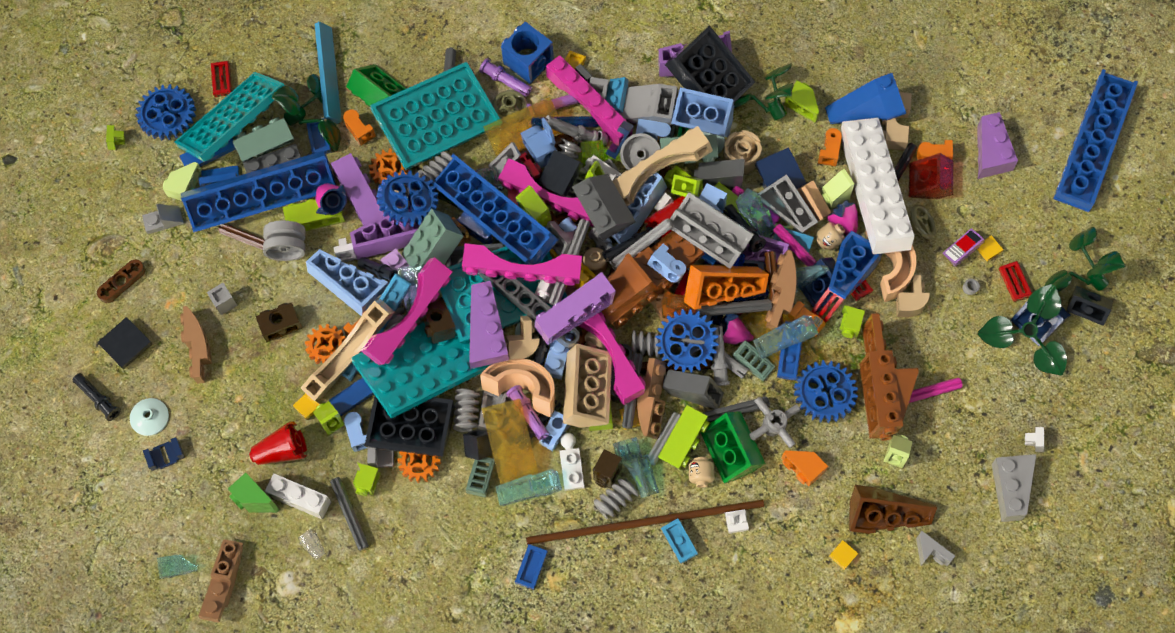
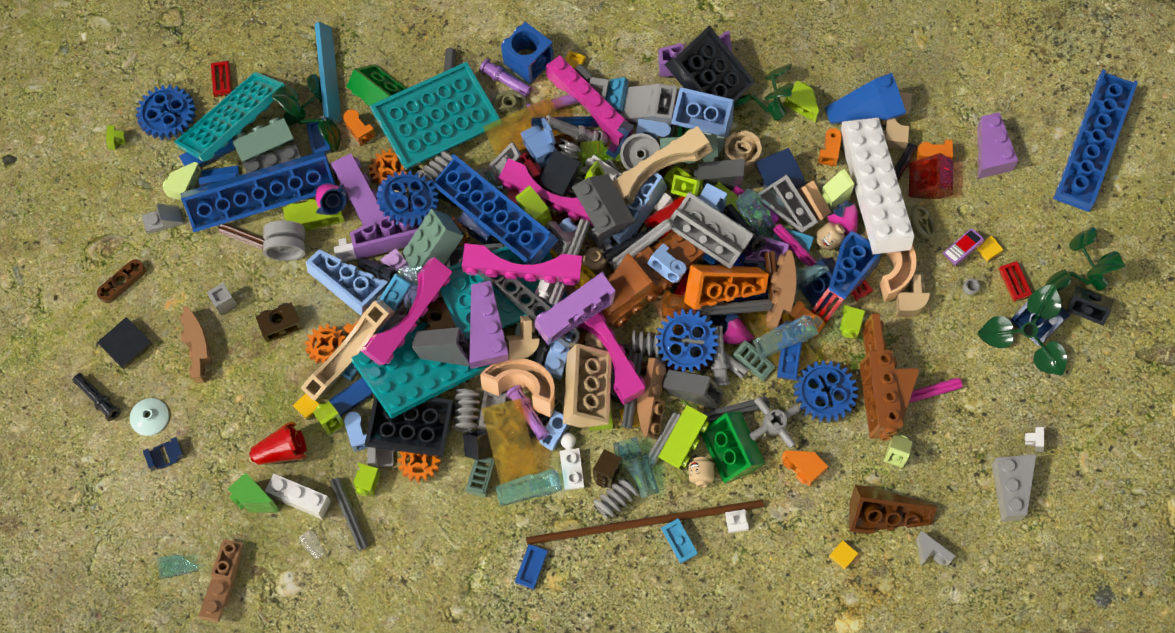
(442, 345): none -> dark grey slope

